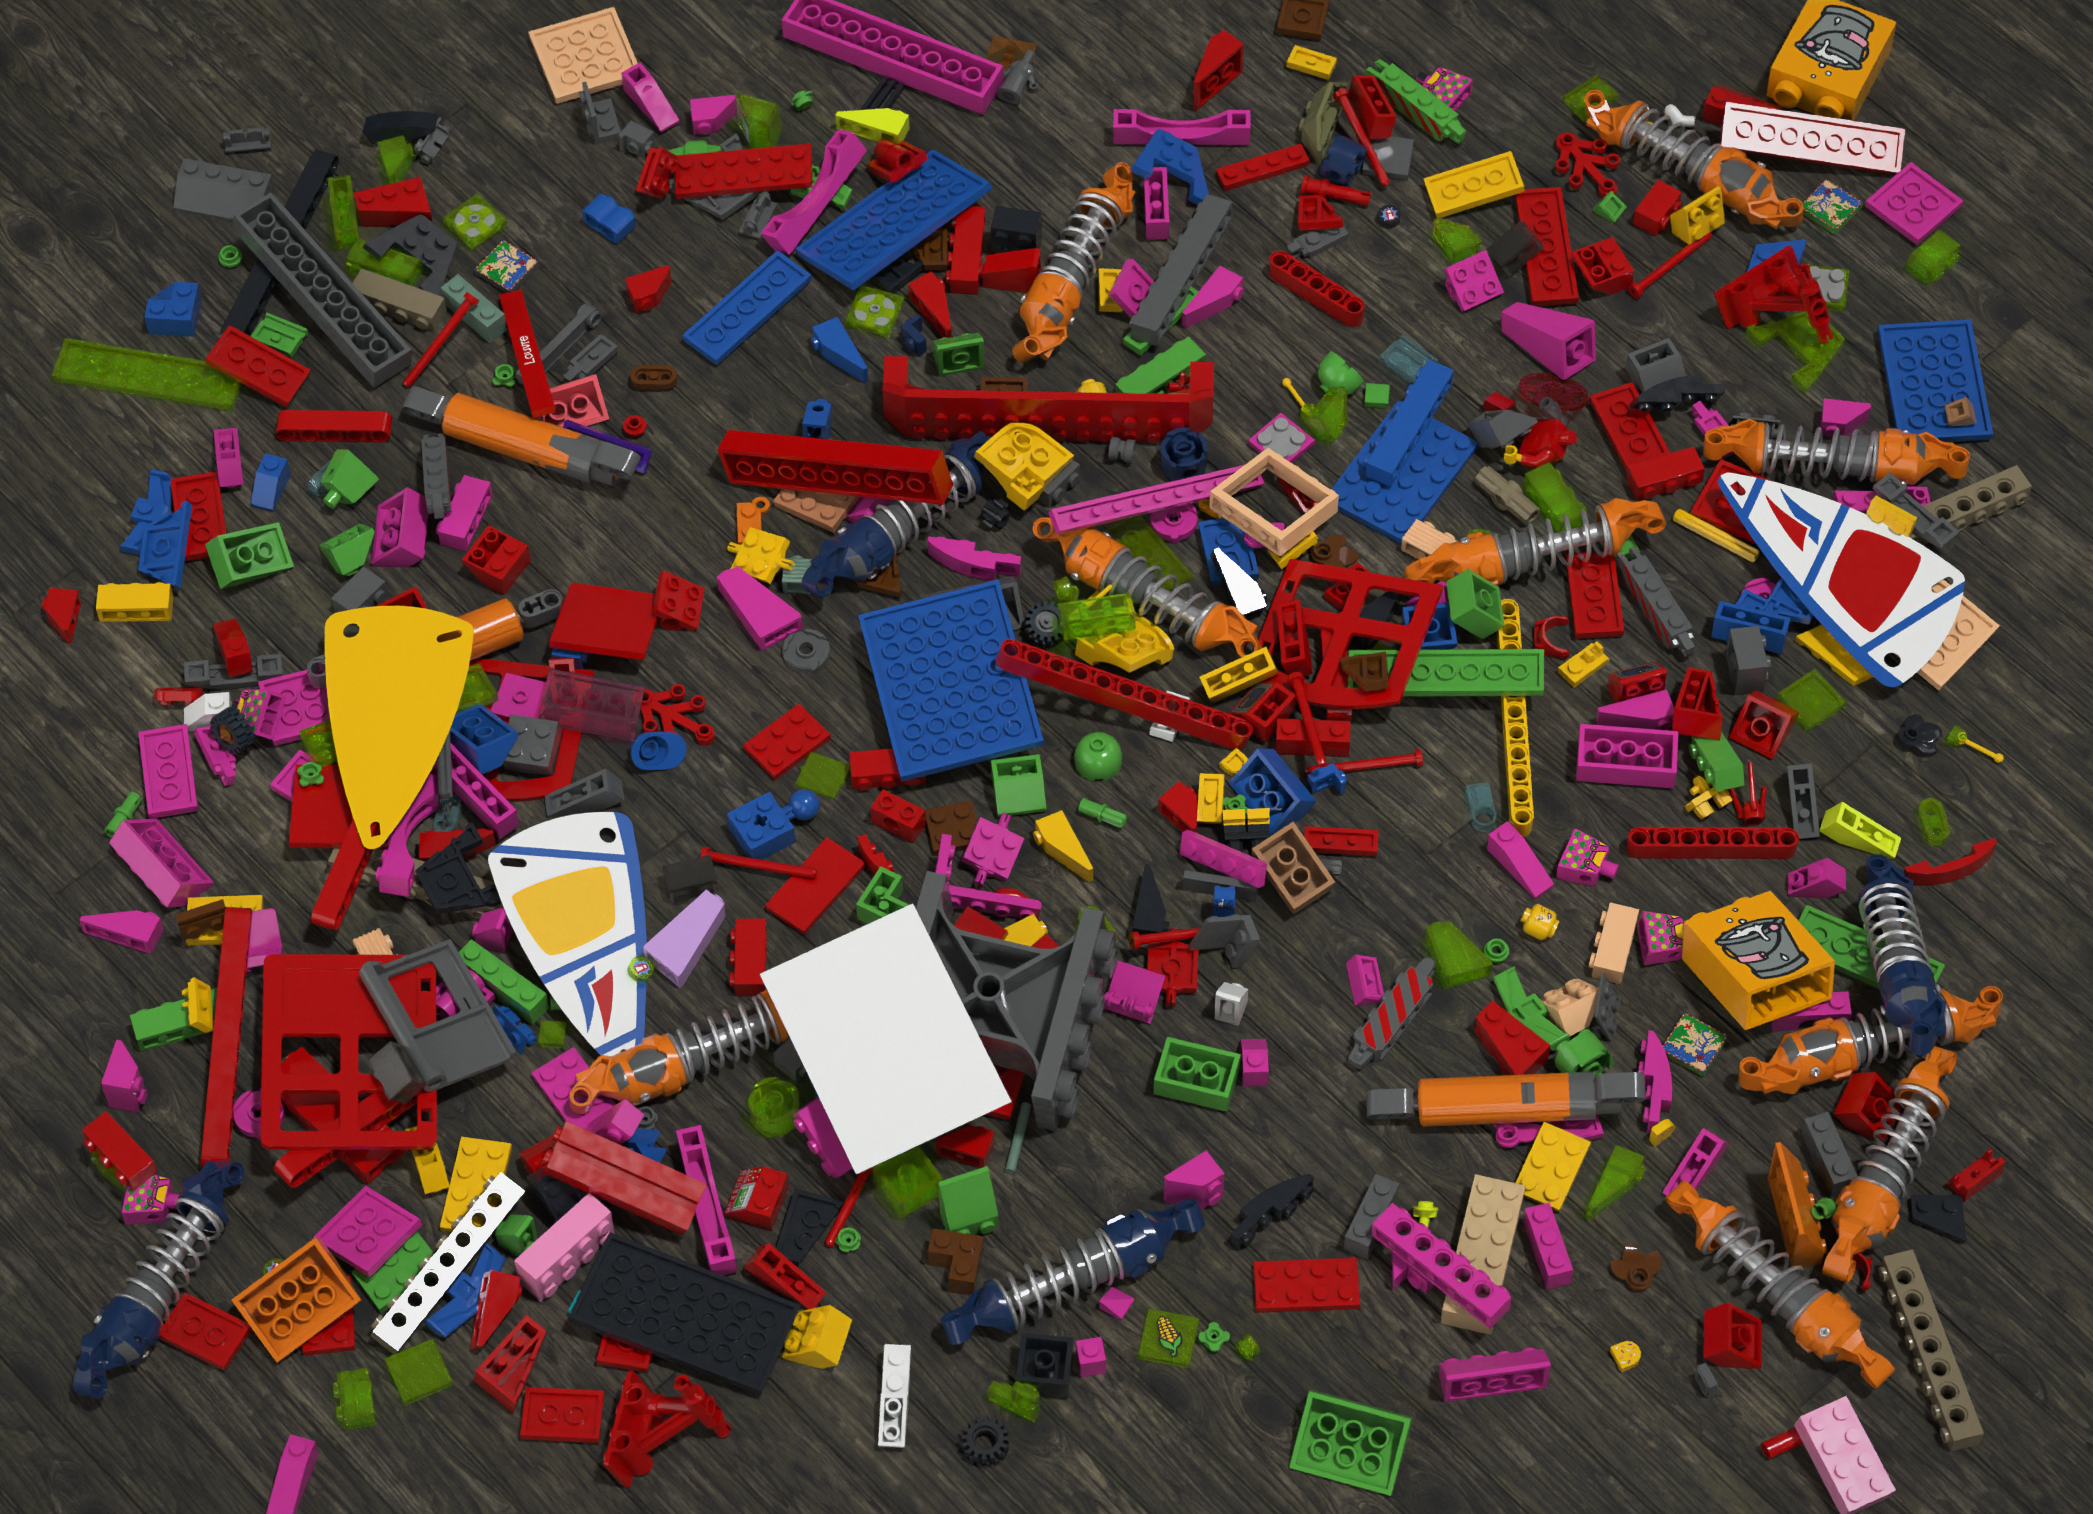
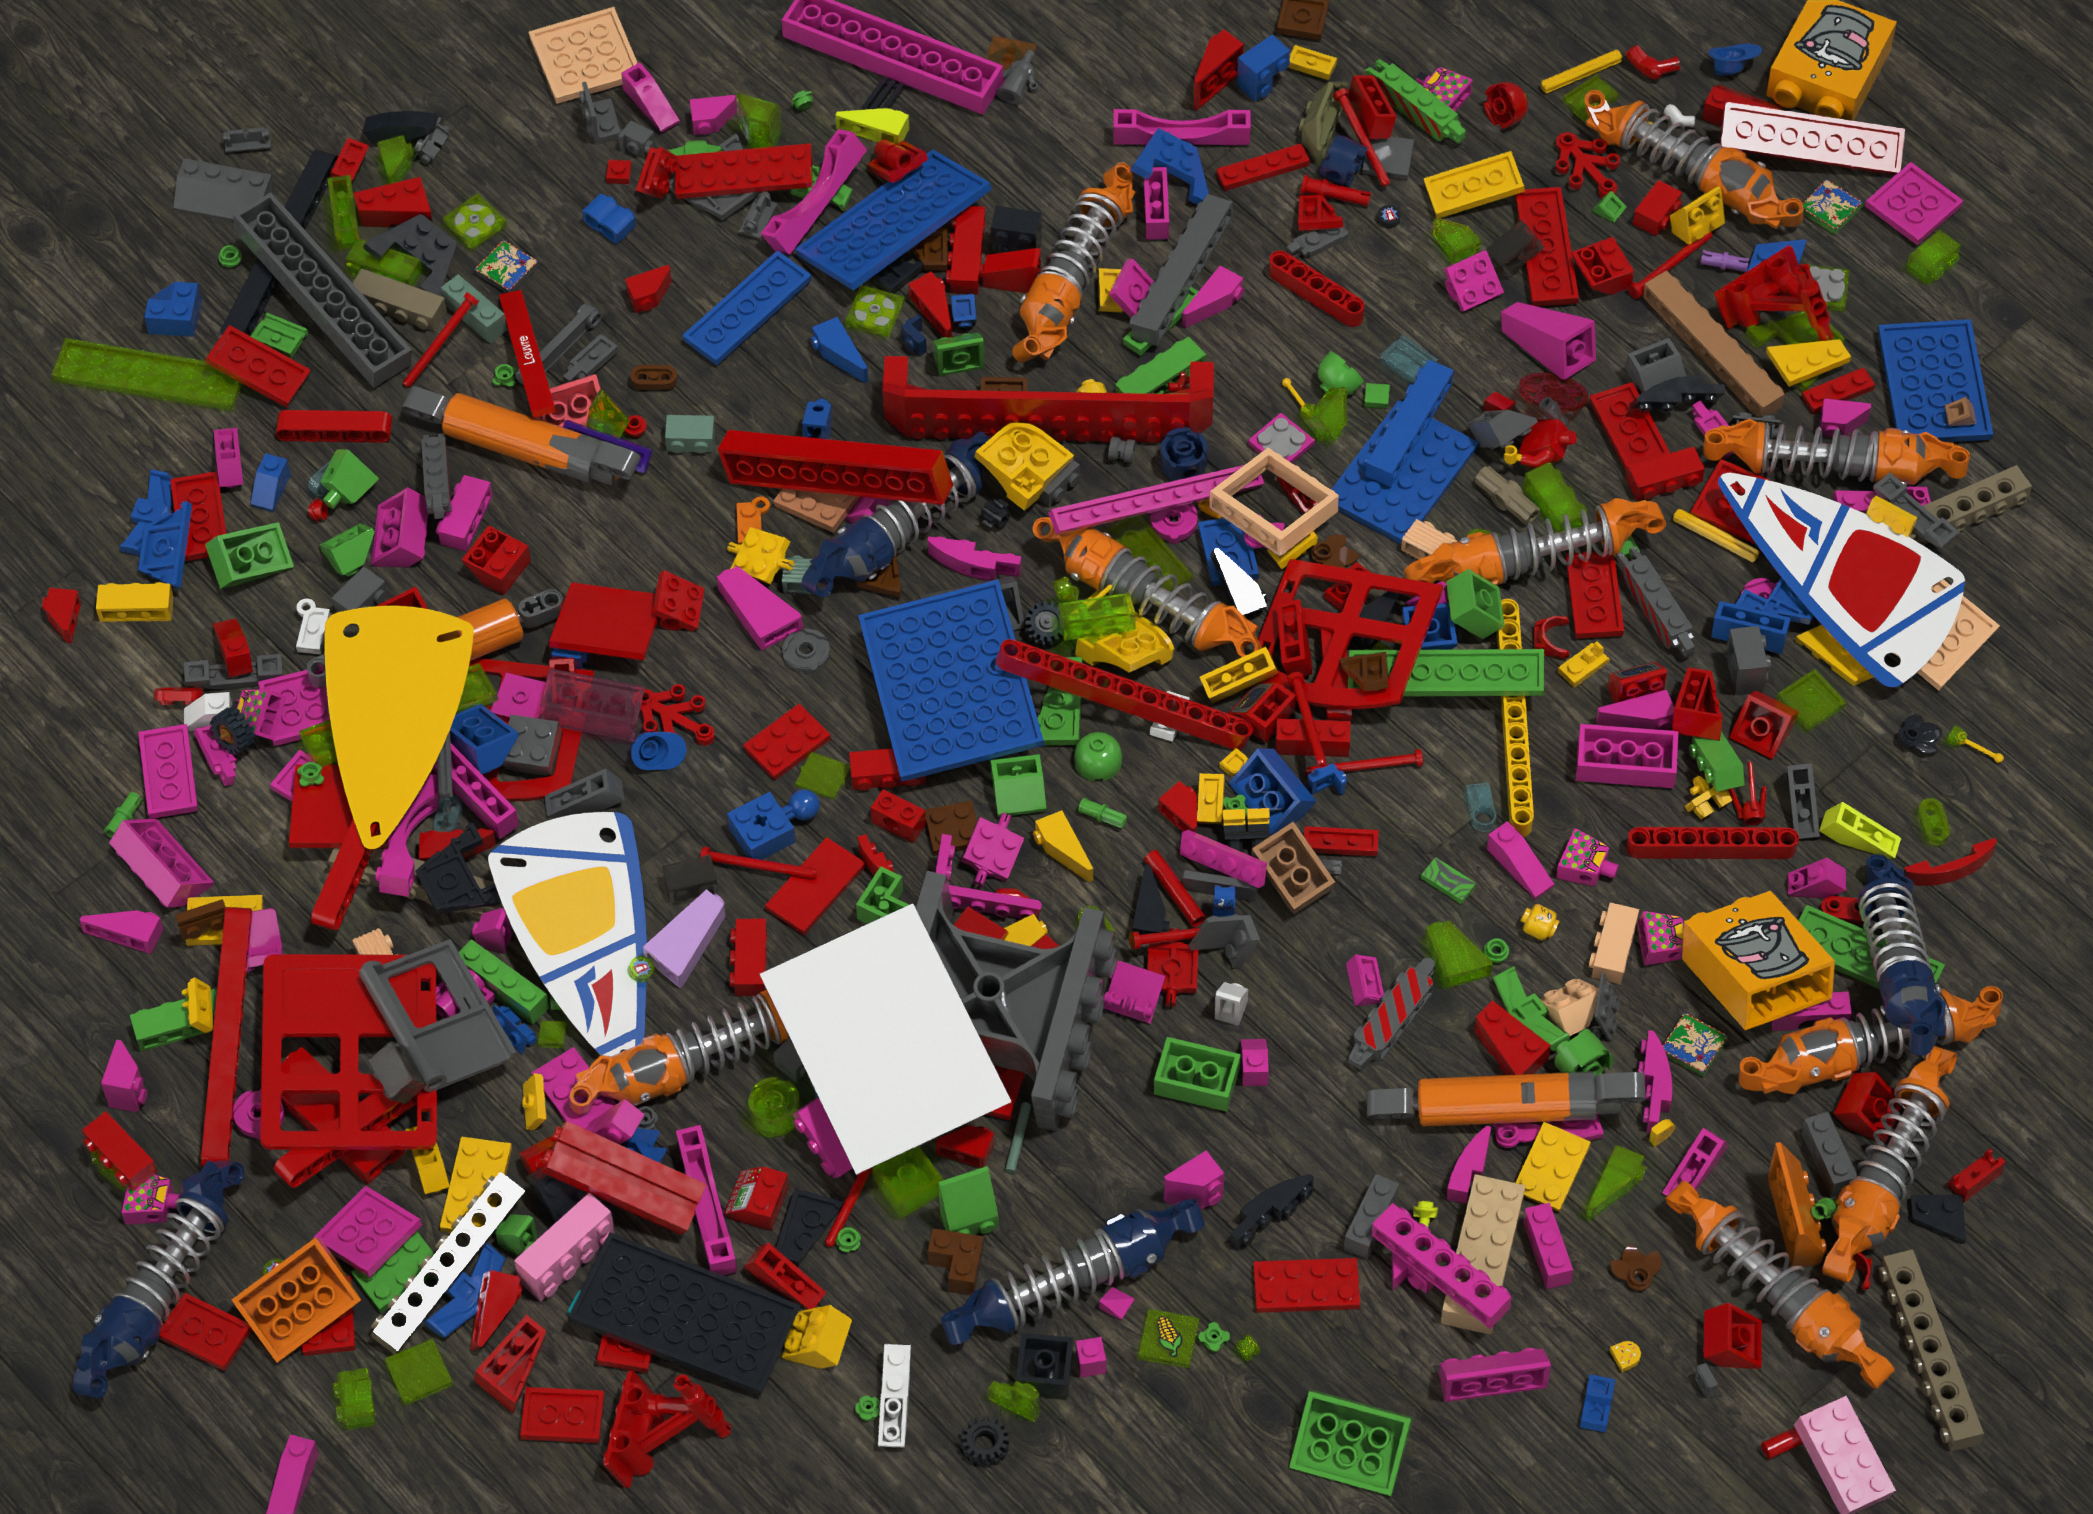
(313, 627): none -> white hinge
(318, 510): none -> red plate
(350, 159): none -> red hinge
(534, 1101): none -> yellow plate
(606, 416): none -> clear neon green slope
(619, 172): none -> red plate
(690, 433): none -> sand green brick
(868, 1414): none -> bright green plate
(963, 310): none -> blue bracket
(1060, 716): none -> bright green wing
(1175, 888): none -> red piece
(1260, 65): none -> blue slope
(1448, 880): none -> bright green tile
(1469, 1163): none -> dark pink slope
(1505, 104): none -> red cylinder
(1581, 71): none -> yellow axle
(1597, 1403): none -> blue slope
(1650, 66): none -> red arm
(1713, 345): none -> medium nougat brick
(1724, 261): none -> medium lavender pin
(1733, 59): none -> blue piece
(1807, 360): none -> yellow wing
(1841, 388): none -> red plate
(1845, 911): none -> red plate

